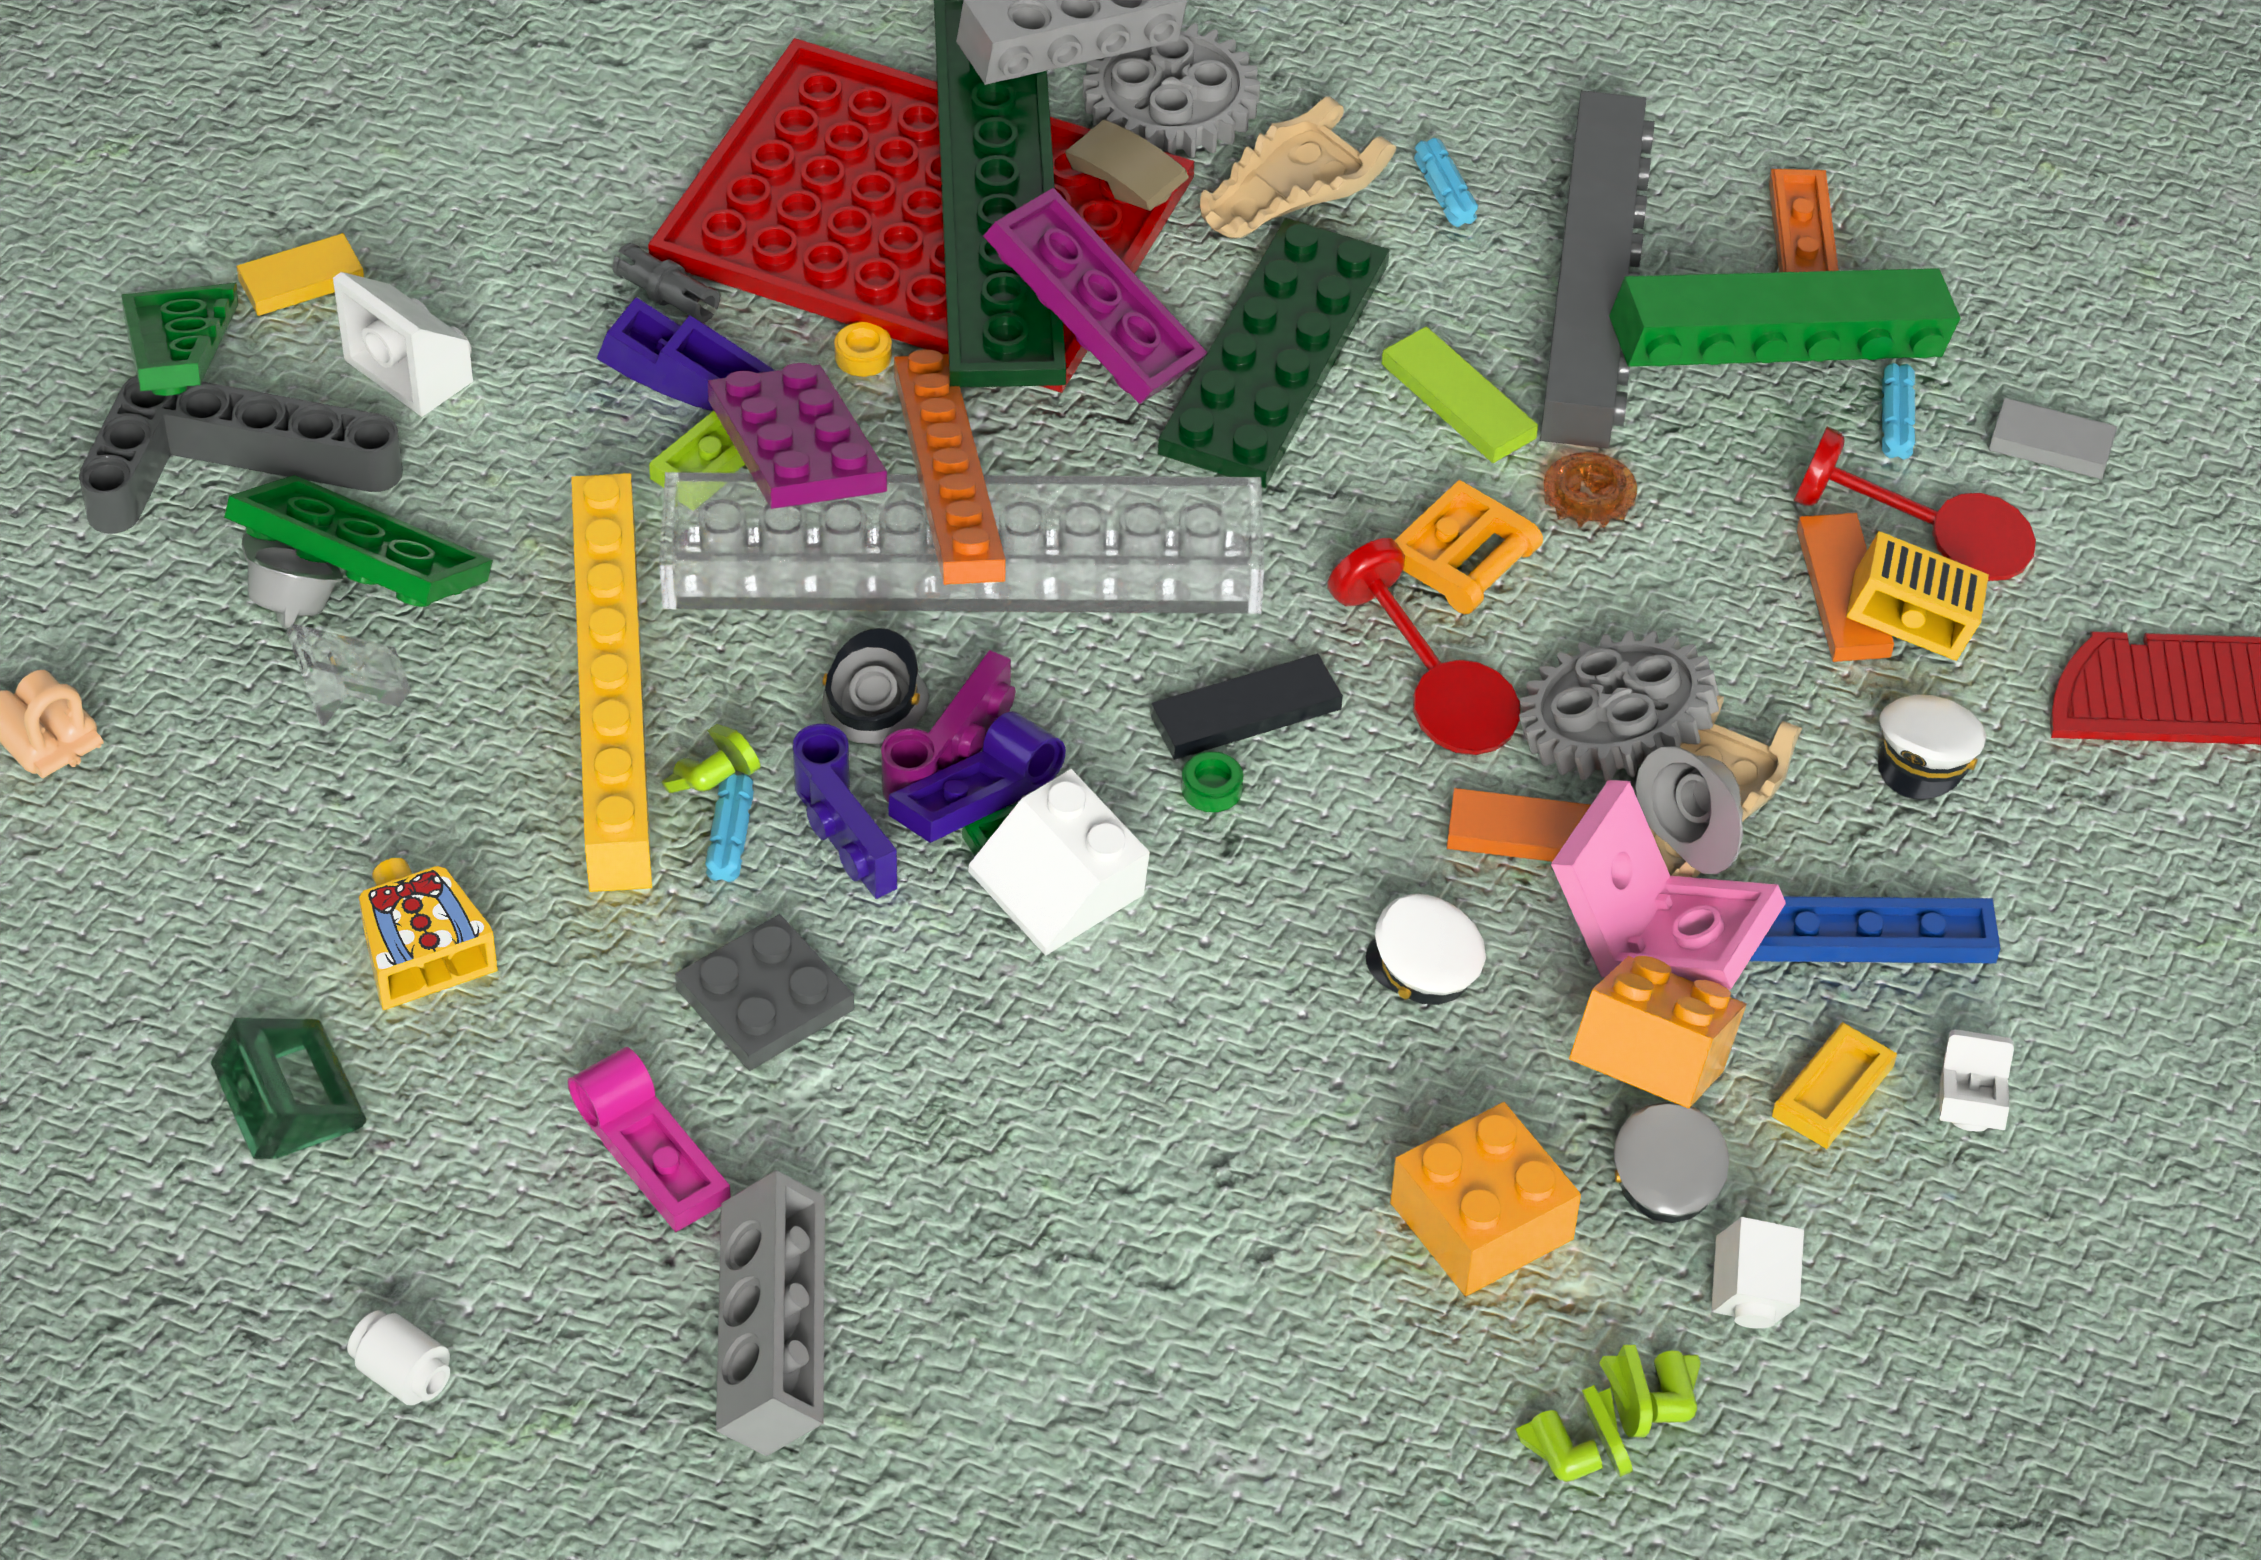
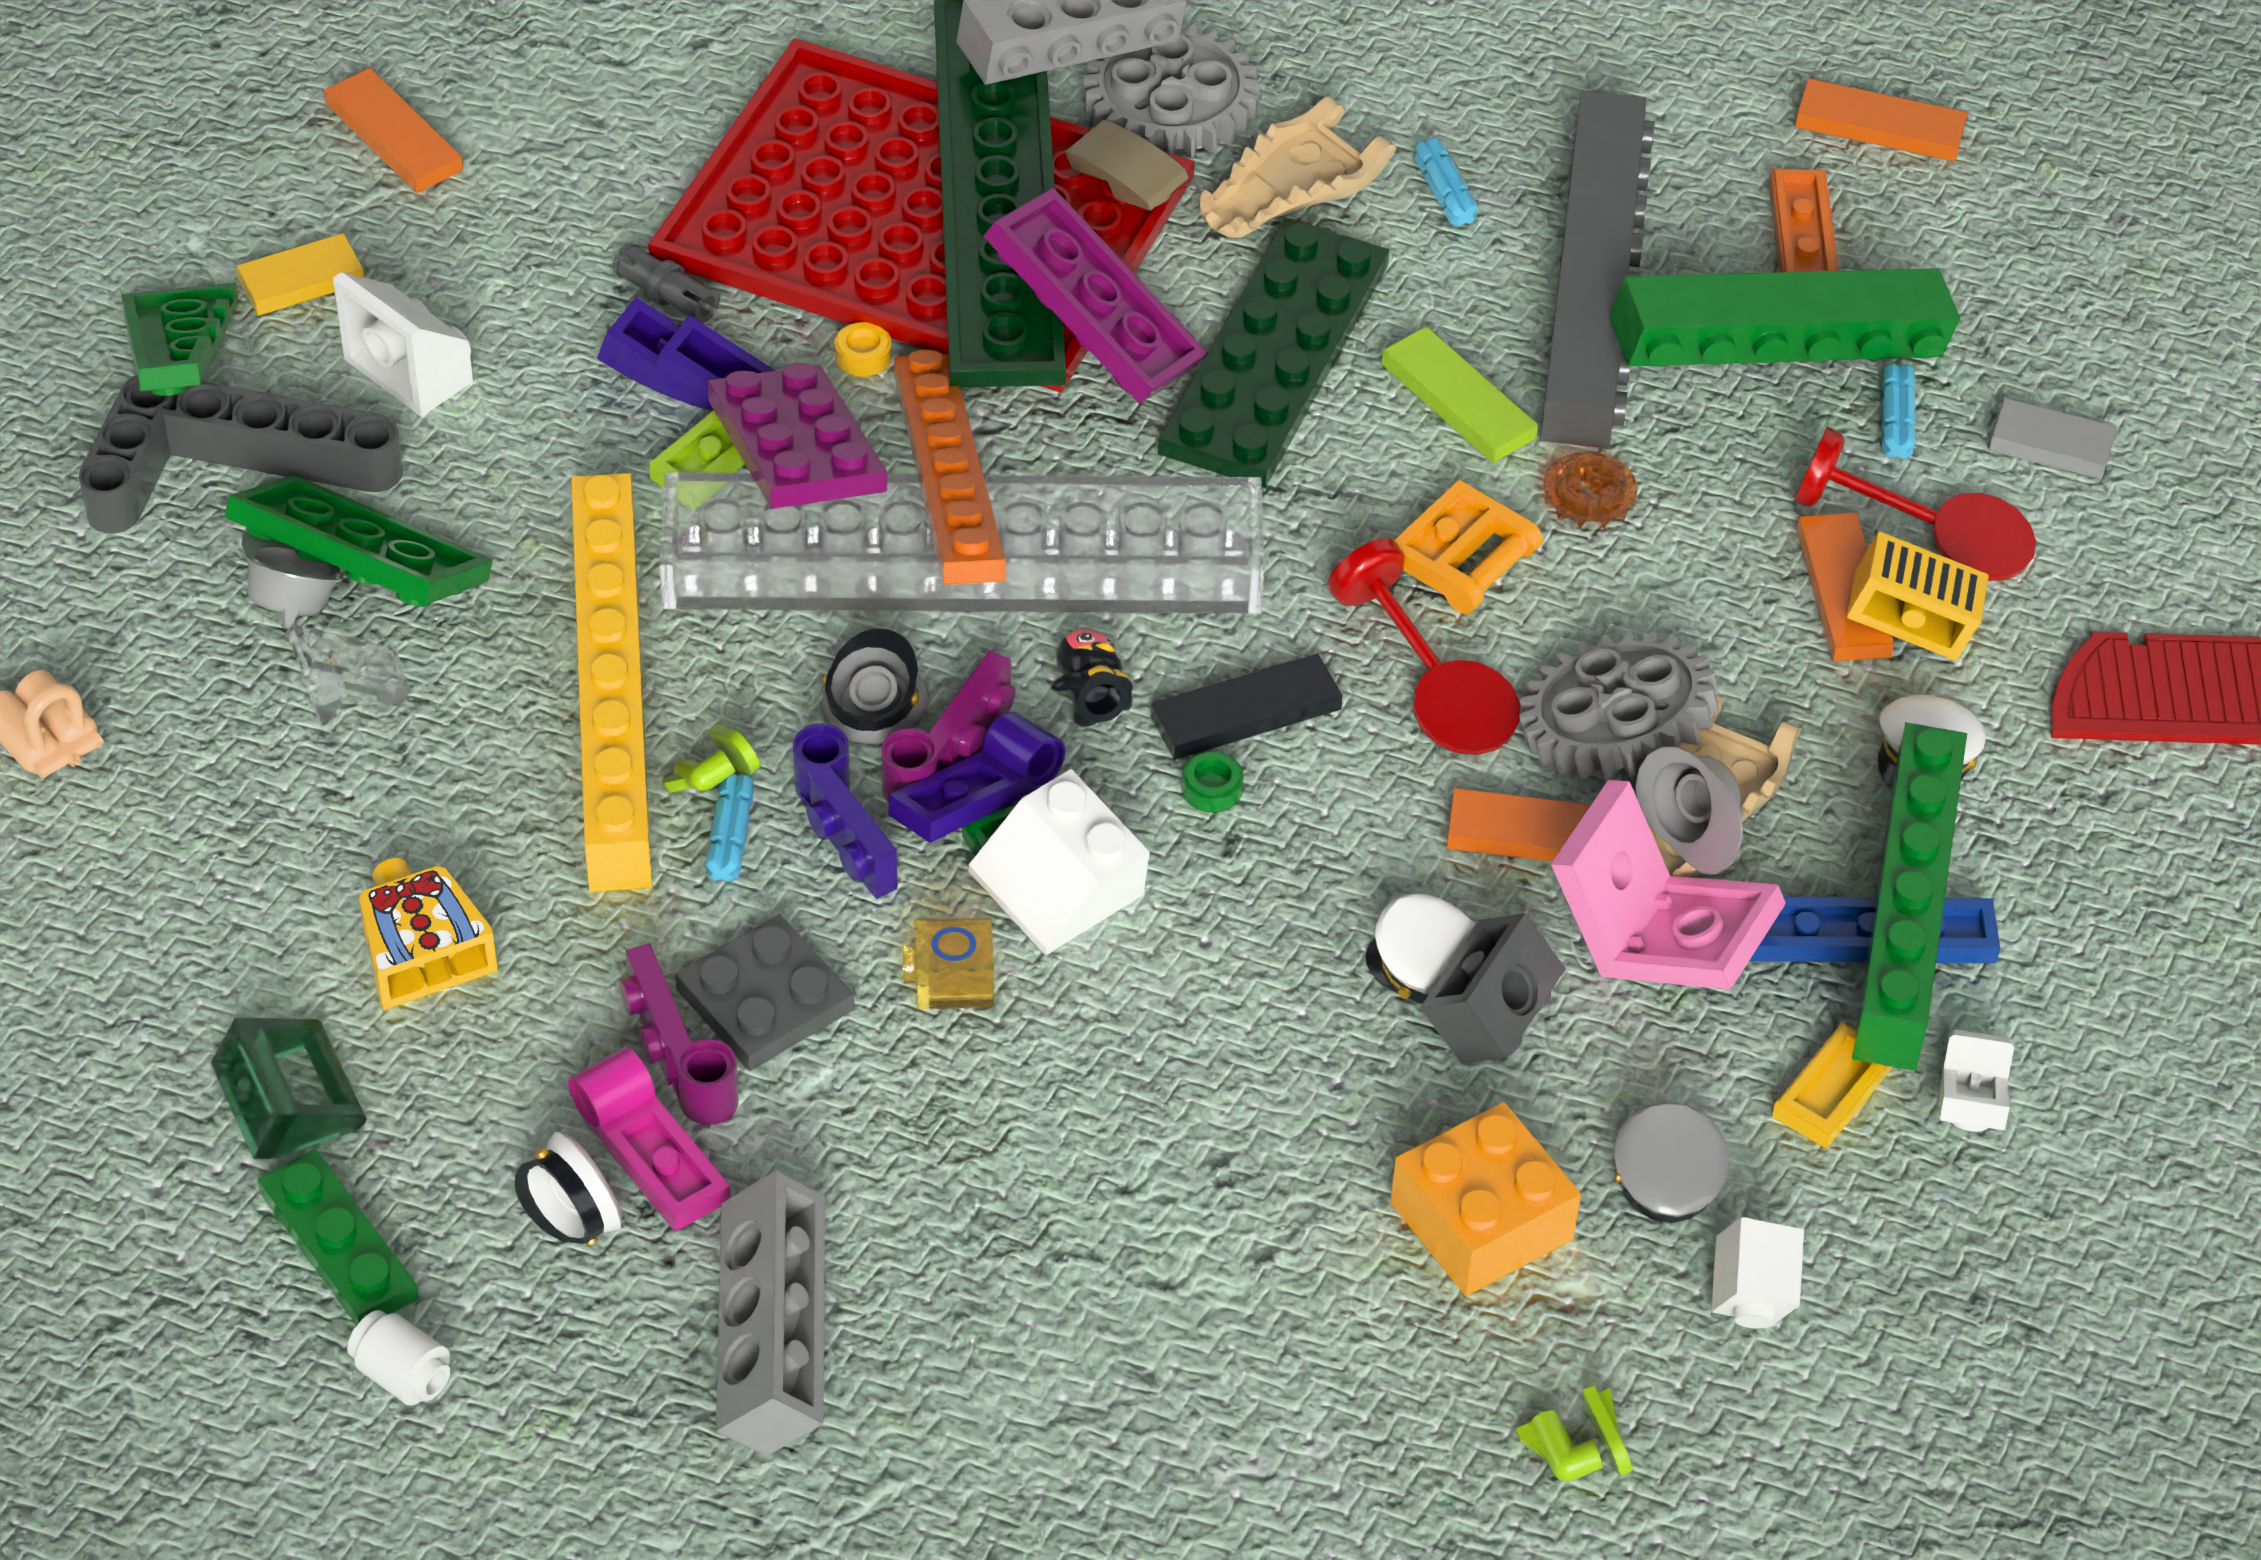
(337, 1237): none -> green plate
(393, 130): none -> orange tile
(567, 1193): none -> piece
(700, 1070): none -> magenta plate
(951, 963): none -> clear yellow brick
(1093, 676): none -> black animal
(1493, 988): none -> dark grey brick
(1632, 1397): lime piece -> none
(1658, 1030): light orange brick -> none
(1881, 119): none -> orange tile
(1910, 897): none -> green brick

